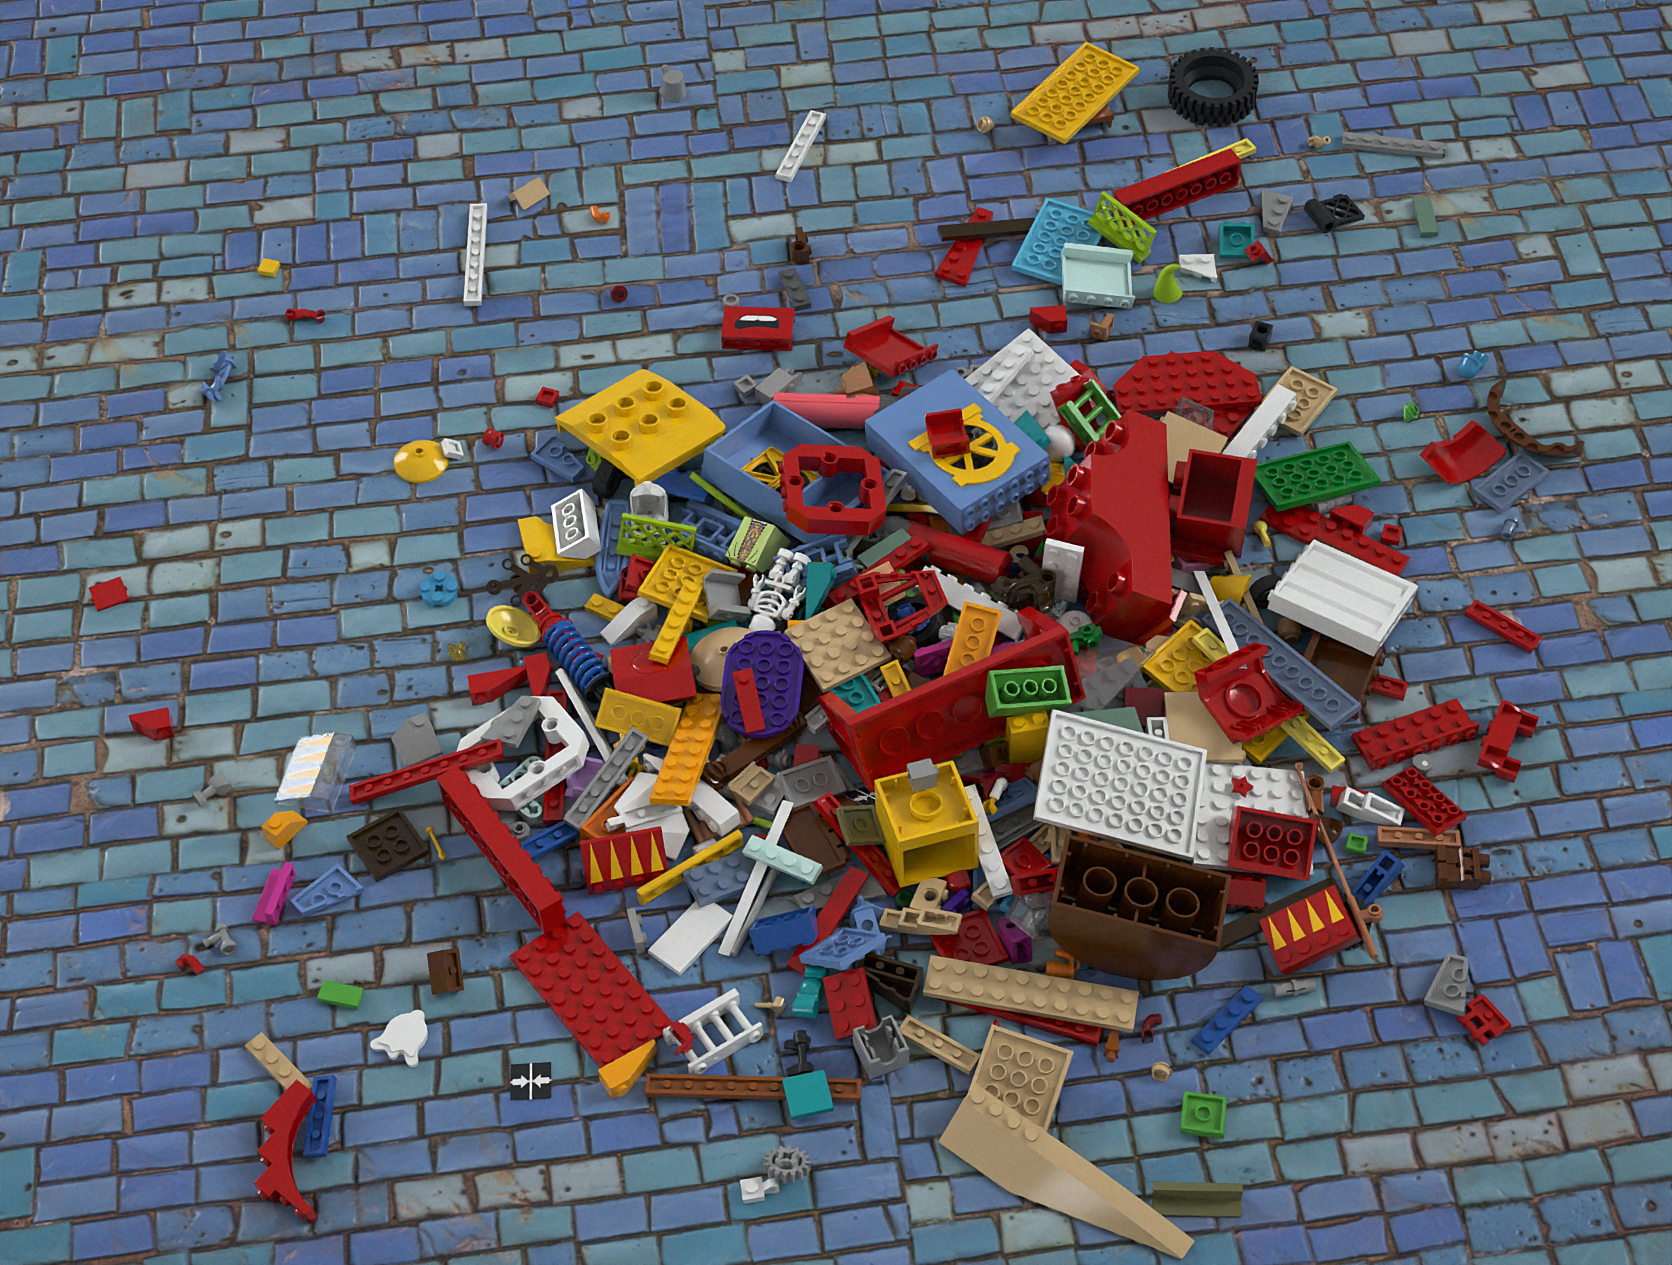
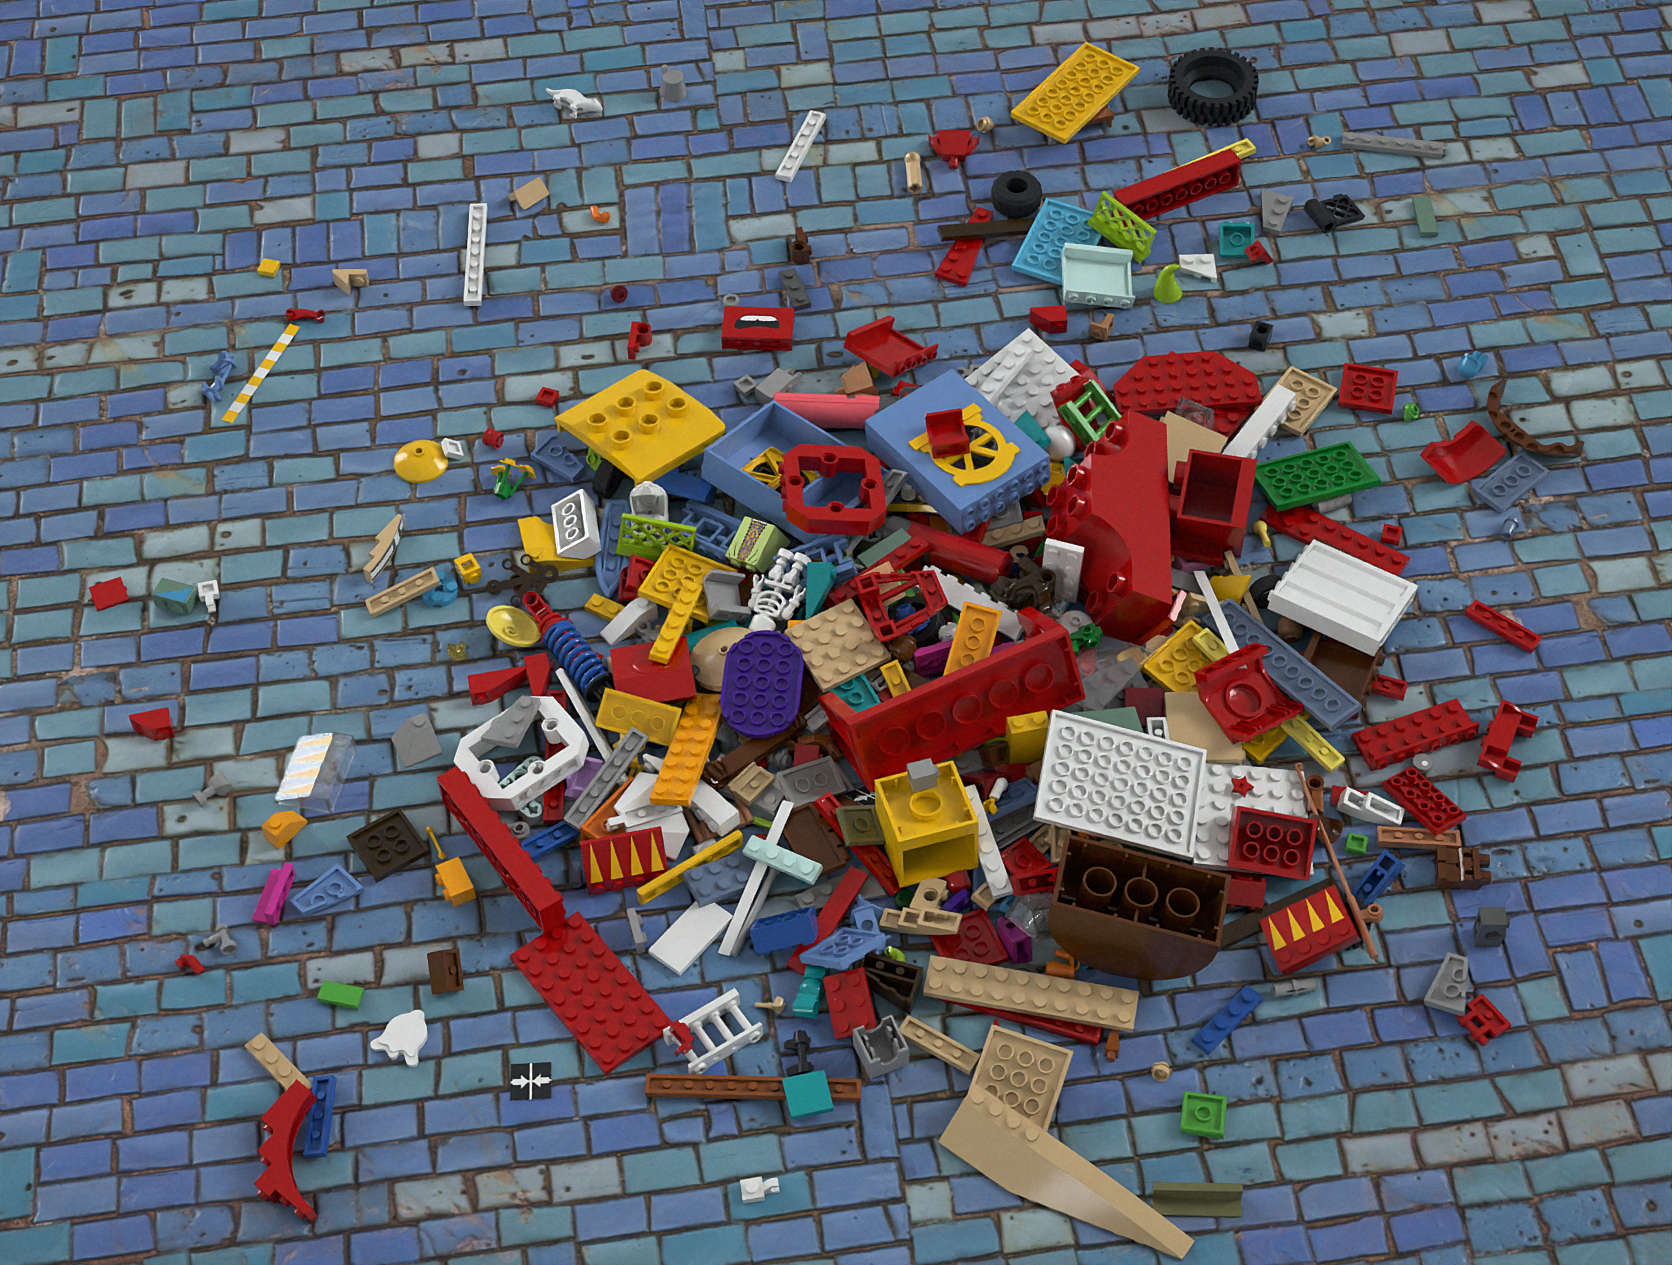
(175, 596): none -> sand green brick
(208, 592): none -> white plate
(260, 373): none -> sticker
(350, 277): none -> tan slope
(385, 546): none -> tan slope
(402, 592): none -> tan plate
(425, 771): red plate -> none
(456, 882): none -> light orange brick
(469, 573): none -> yellow brick
(502, 487): none -> plant
(574, 101): none -> white animal
(625, 1071): light orange slope -> none
(639, 336): none -> red plate
(718, 495): lime piece -> none
(748, 701): red slope -> none
(785, 1163): light grey gear -> none
(825, 742): none -> dark orange arm
(893, 953): none -> lime arm
(913, 172): none -> tan piece
(954, 145): none -> red torso
(1016, 194): none -> black tyre
(1026, 691): bright green slope -> none
(1150, 1021): dark red arm -> none
(1353, 517): red slope -> none
(1368, 388): none -> red plate
(1490, 926): none -> dark grey brick

